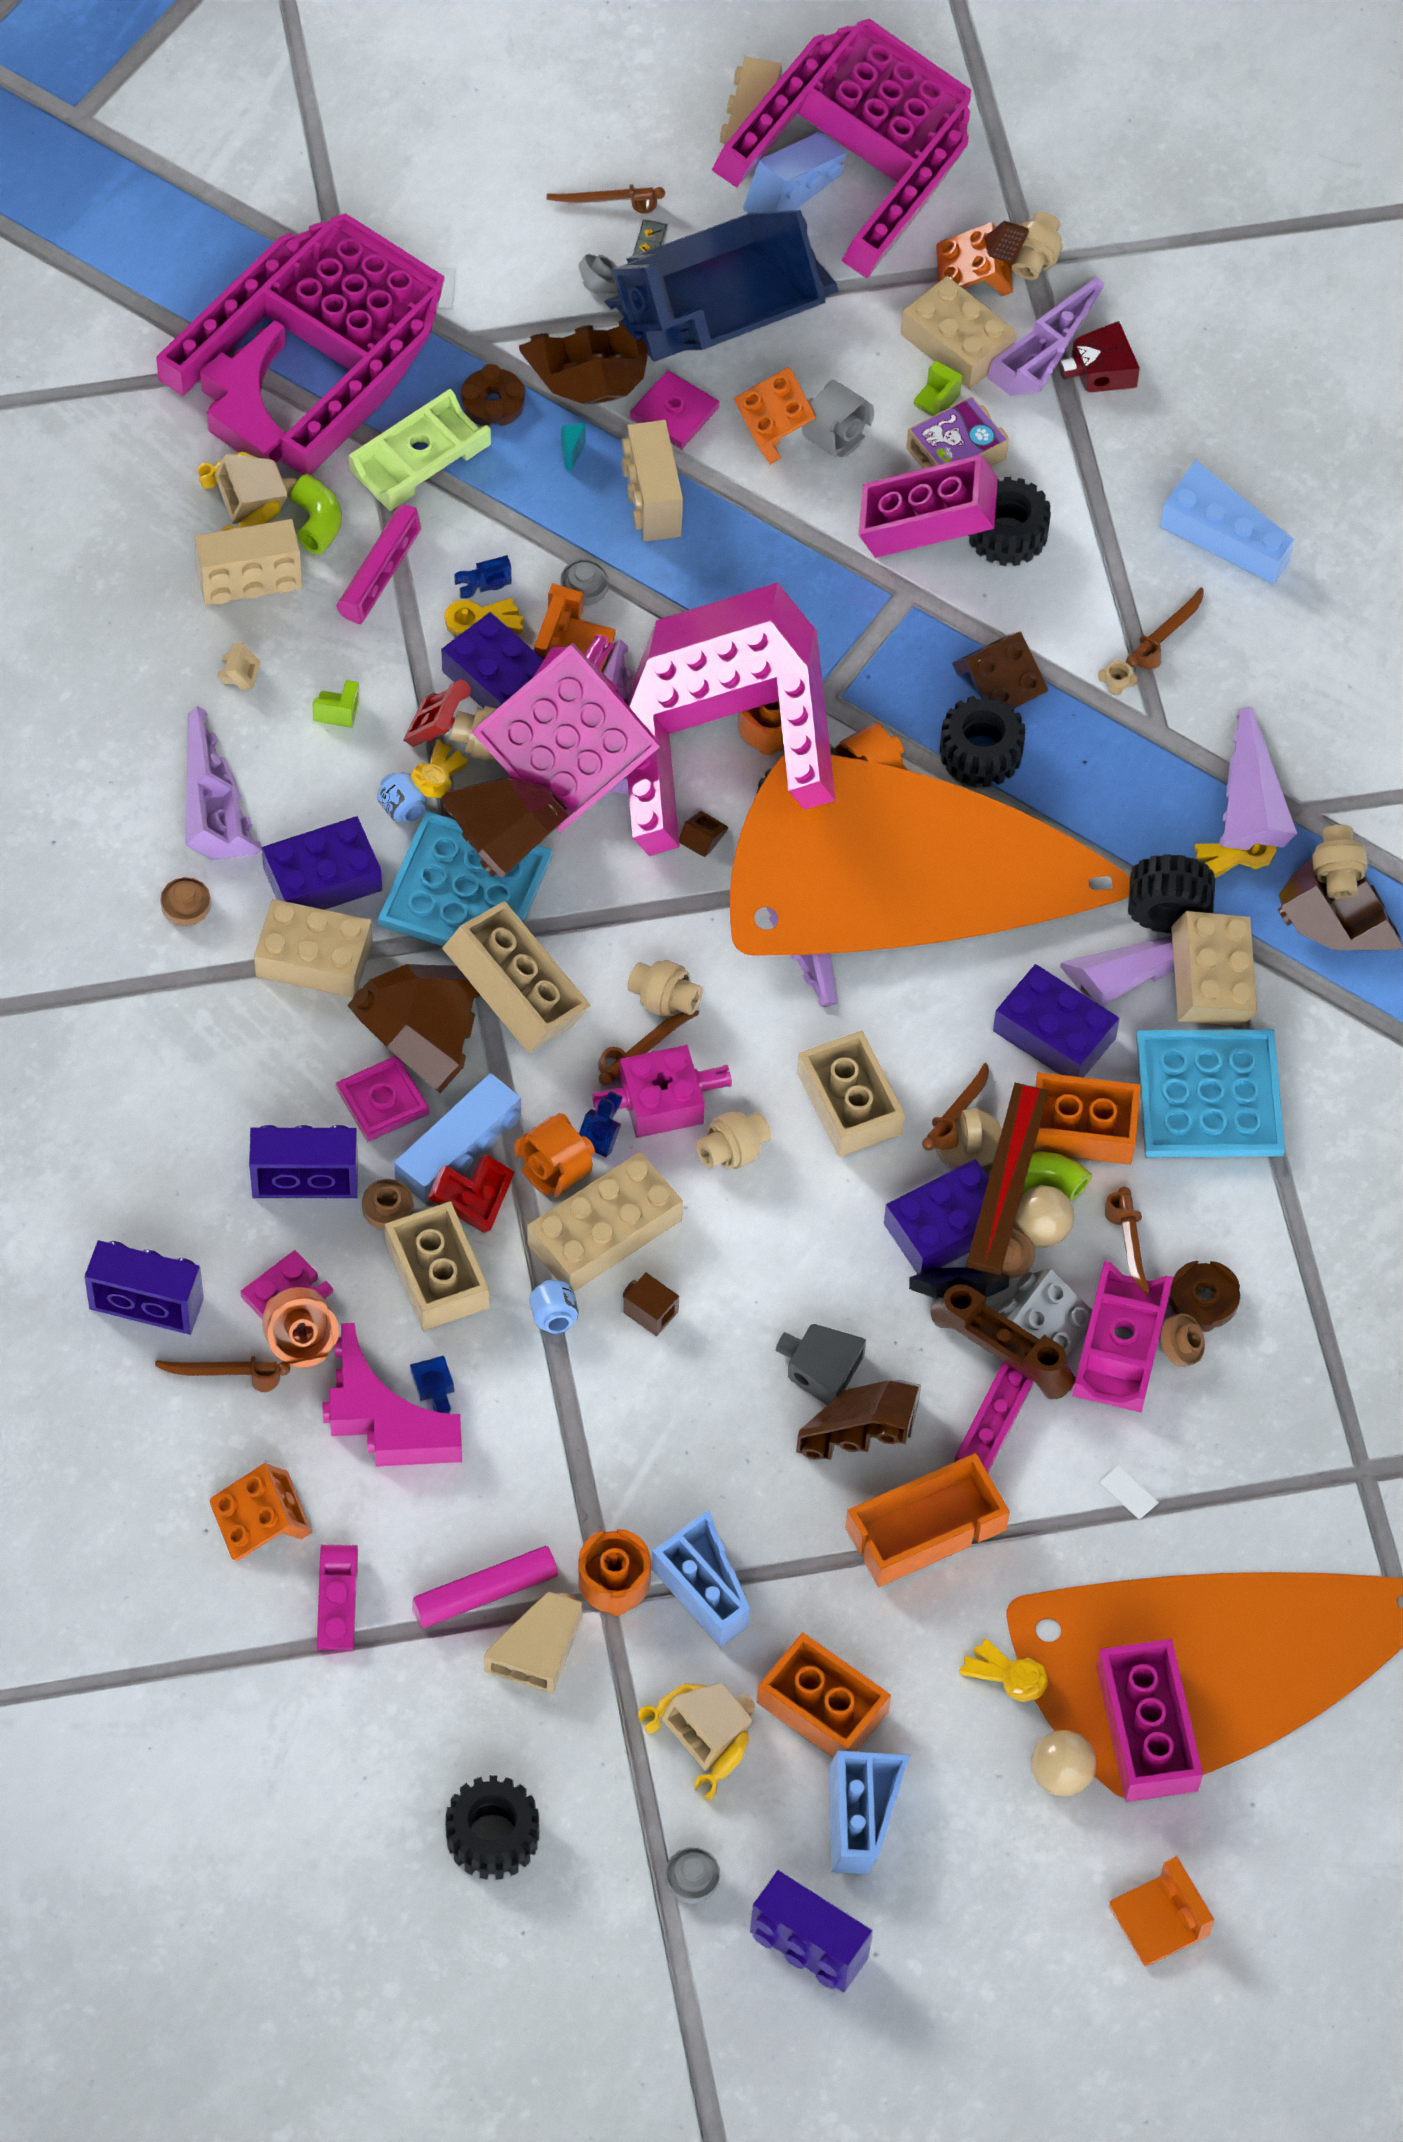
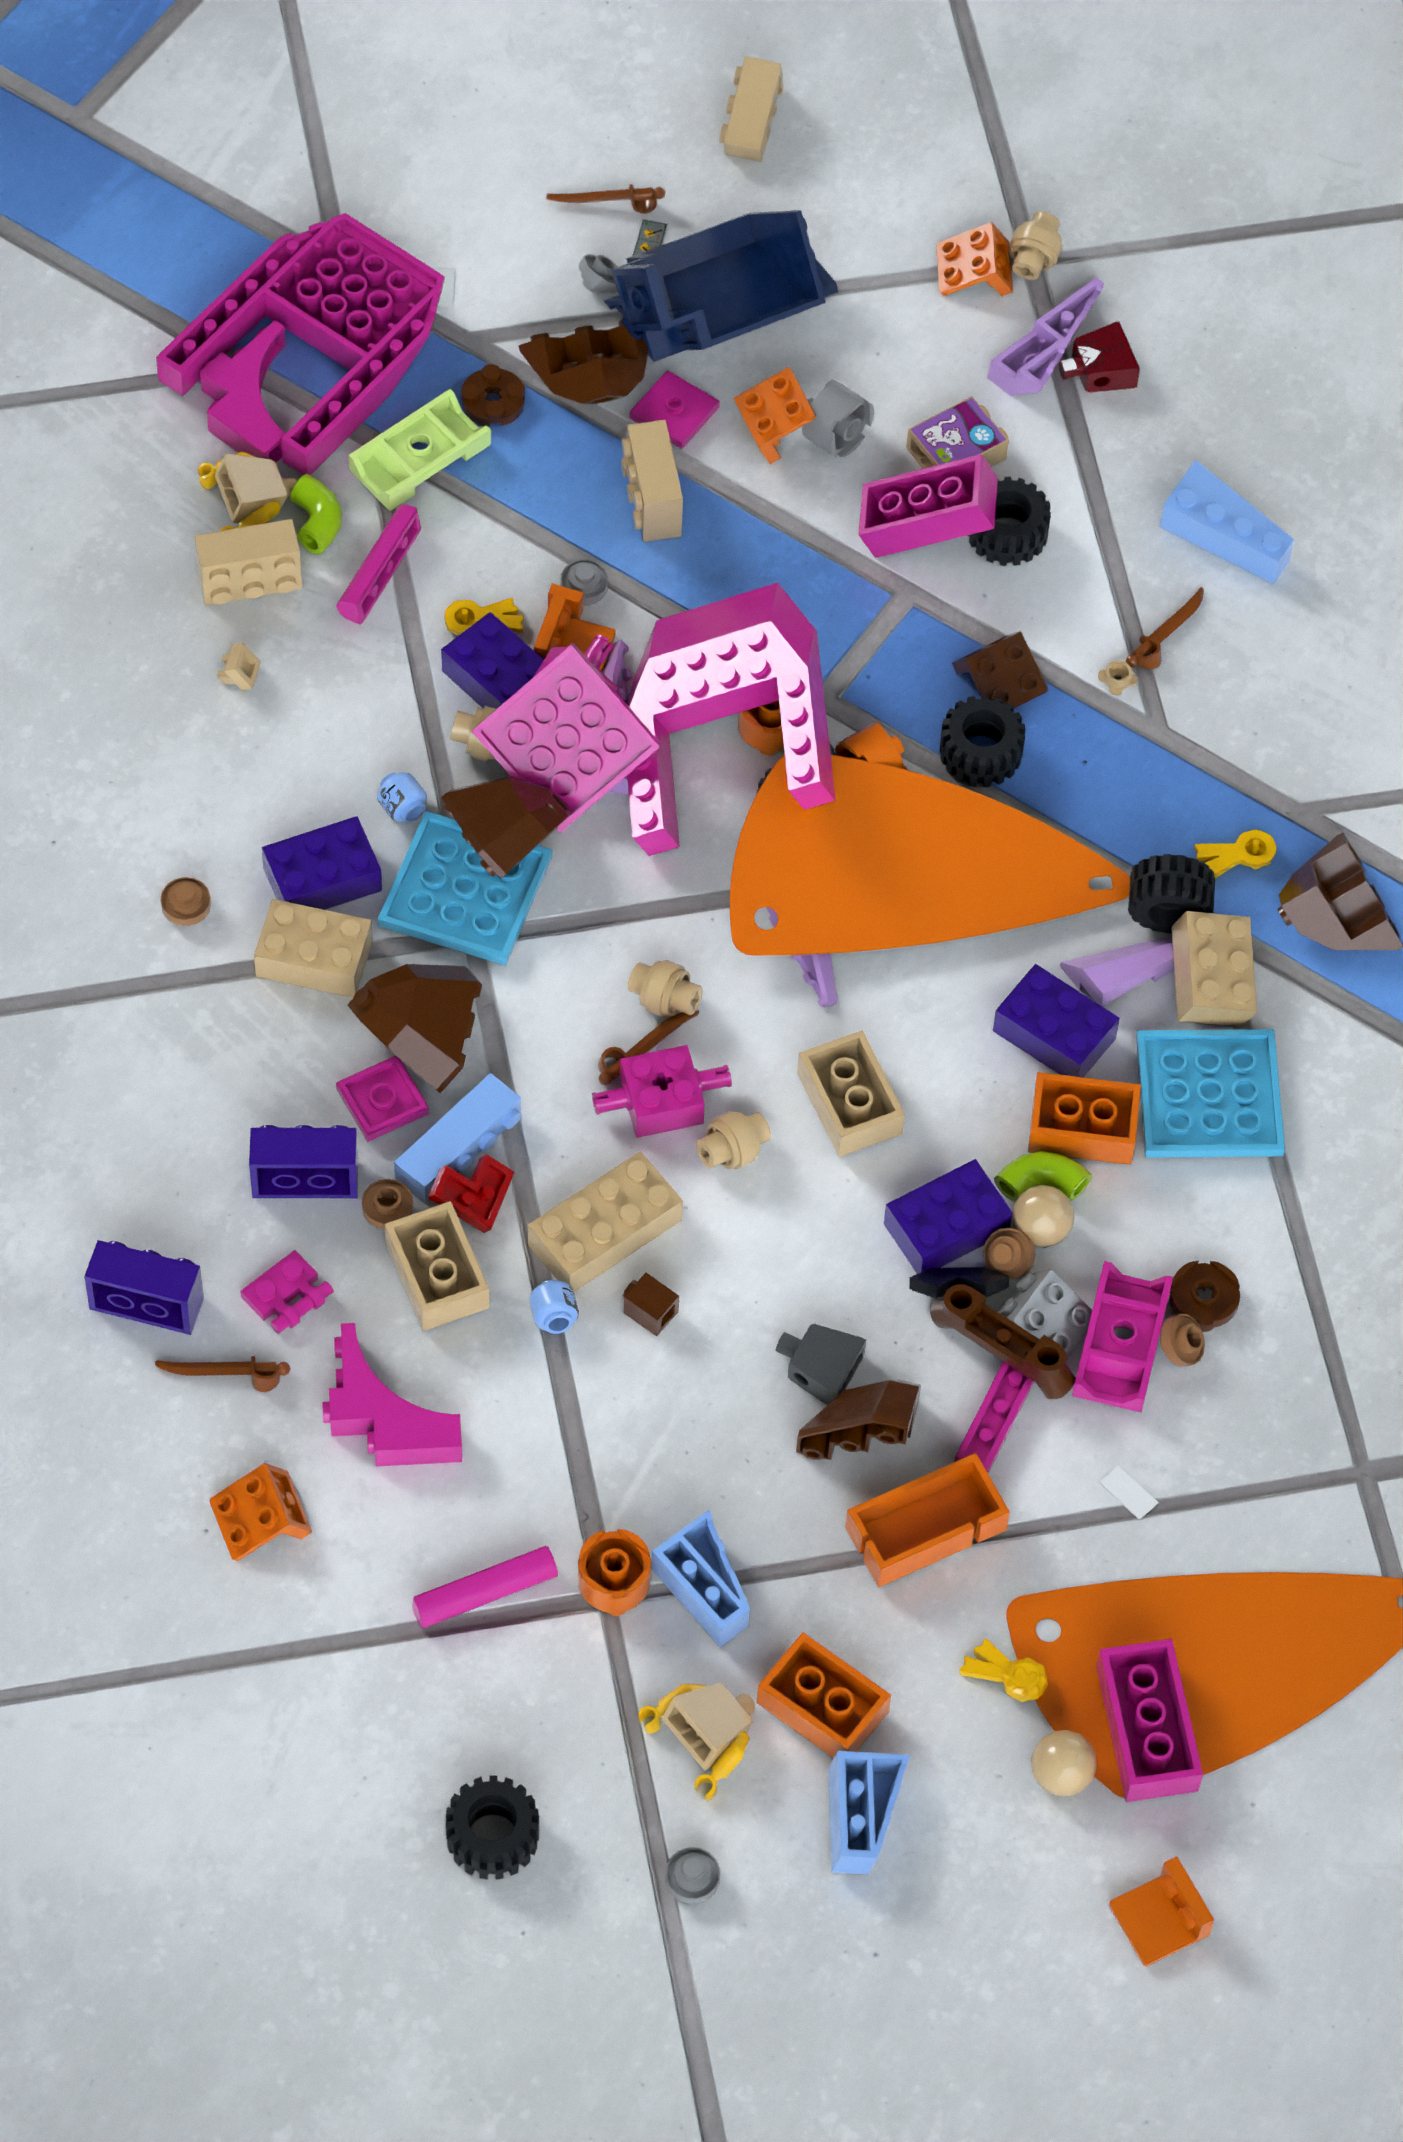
(212, 809): lavender wedge -> none
(319, 1328): orange brick -> none
(337, 707): lime panel -> none
(337, 1597): dark pink plate -> none
(433, 1382): clear blue plate -> none
(434, 778): yellow piece -> none
(436, 714): red plate -> none
(487, 576): clear blue plate -> none
(516, 976): tan brick -> none
(538, 1643): tan slope -> none
(554, 1155): orange brick -> none
(572, 443): teal slope -> none
(599, 1124): clear blue plate -> none
(702, 833): reddish brown slope -> none
(794, 174): light blue wedge -> none
(810, 1932): dark purple brick -> none
(878, 104): dark pink wedge -> none
(941, 389): lime panel -> none
(946, 1124): dark orange sword -> none
(956, 330): tan brick -> none
(977, 1138): tan tile -> none
(1005, 241): reddish brown slope -> none
(1007, 1179): reddish brown tile -> none
(1128, 1219): dark orange sword -> none
(1255, 798): lavender wedge -> none
(1340, 861): tan piece -> none

